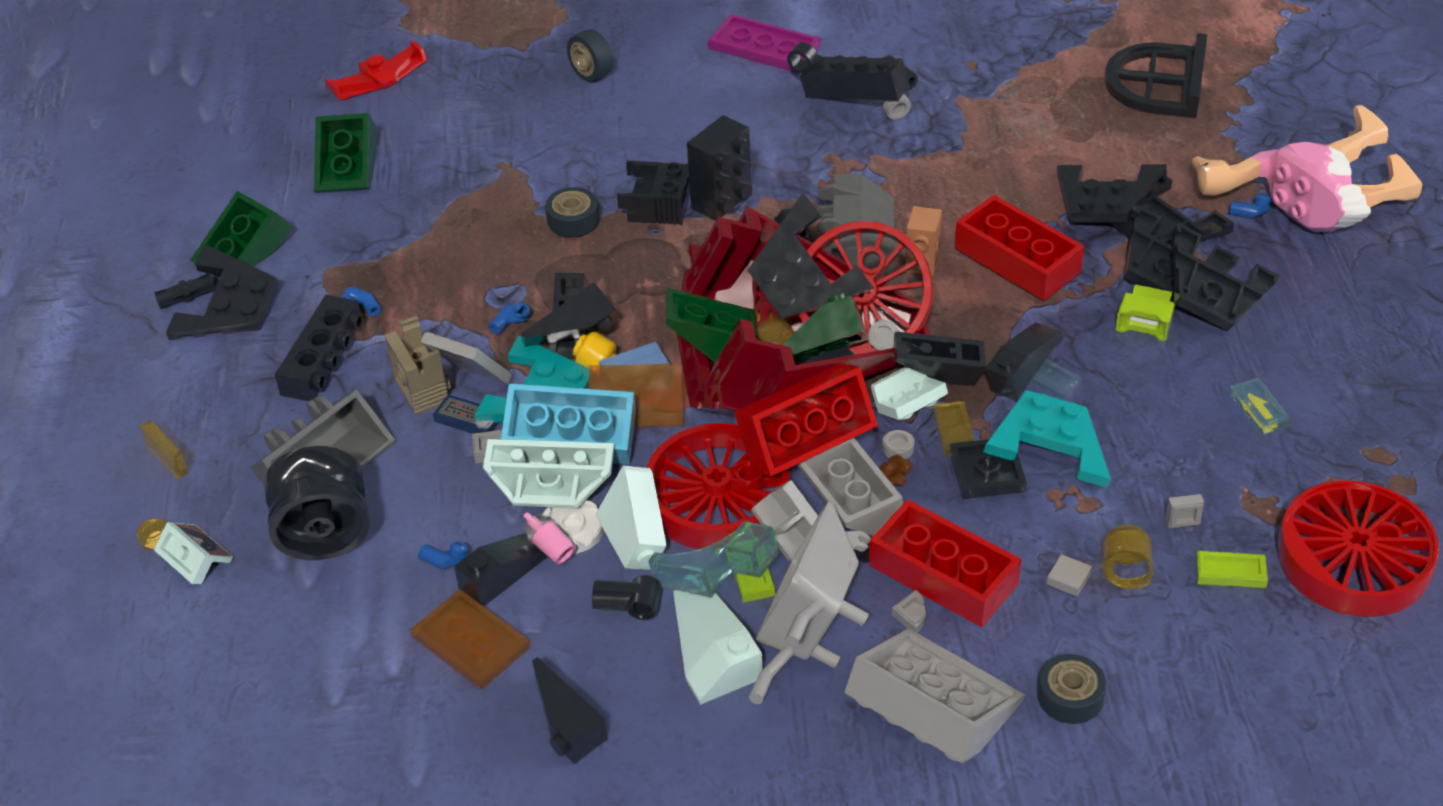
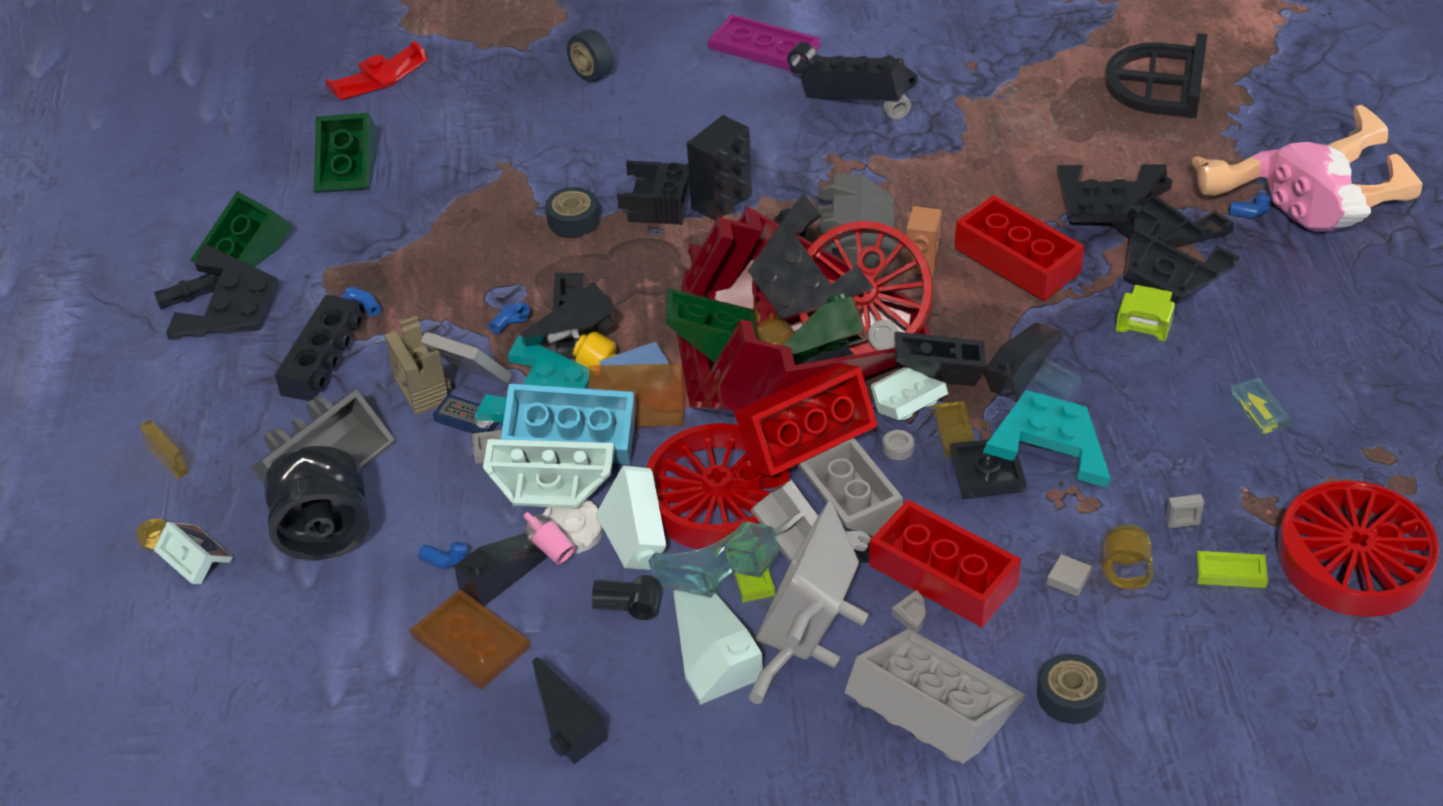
(895, 469): reddish brown plant -> none
(1209, 290): black wing -> none

